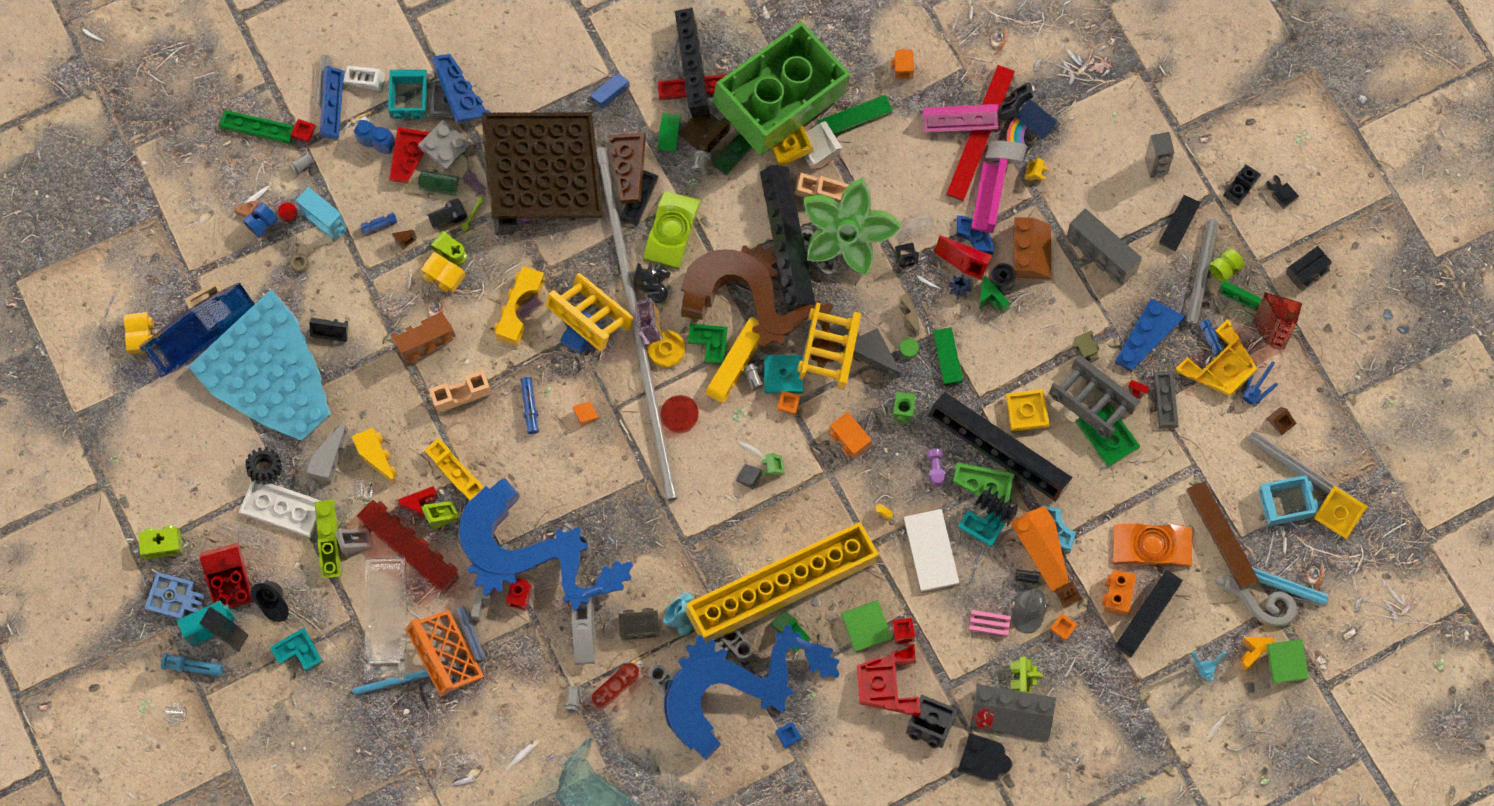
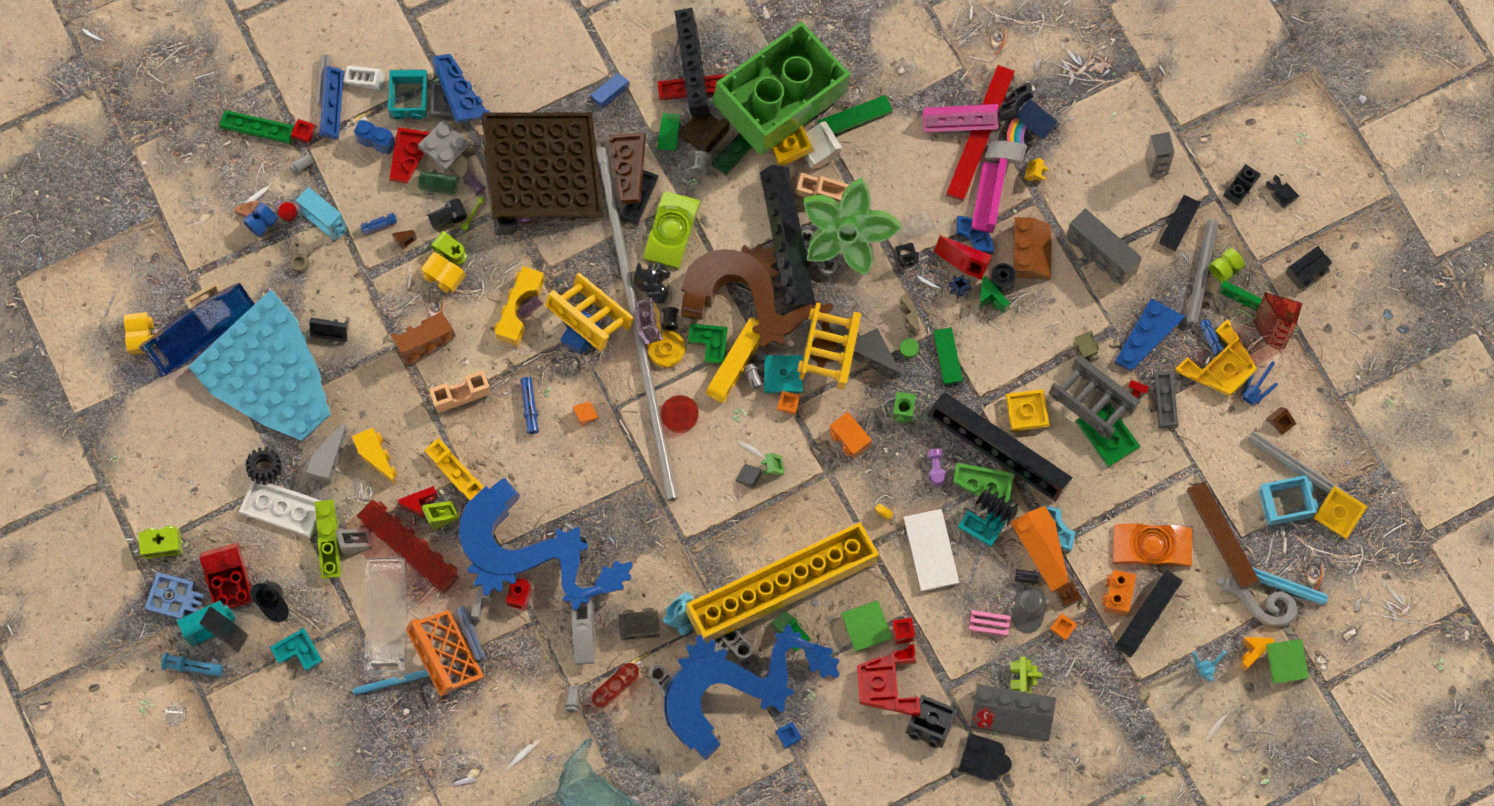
(670, 318): none -> black bush
(903, 63): orange brick -> none

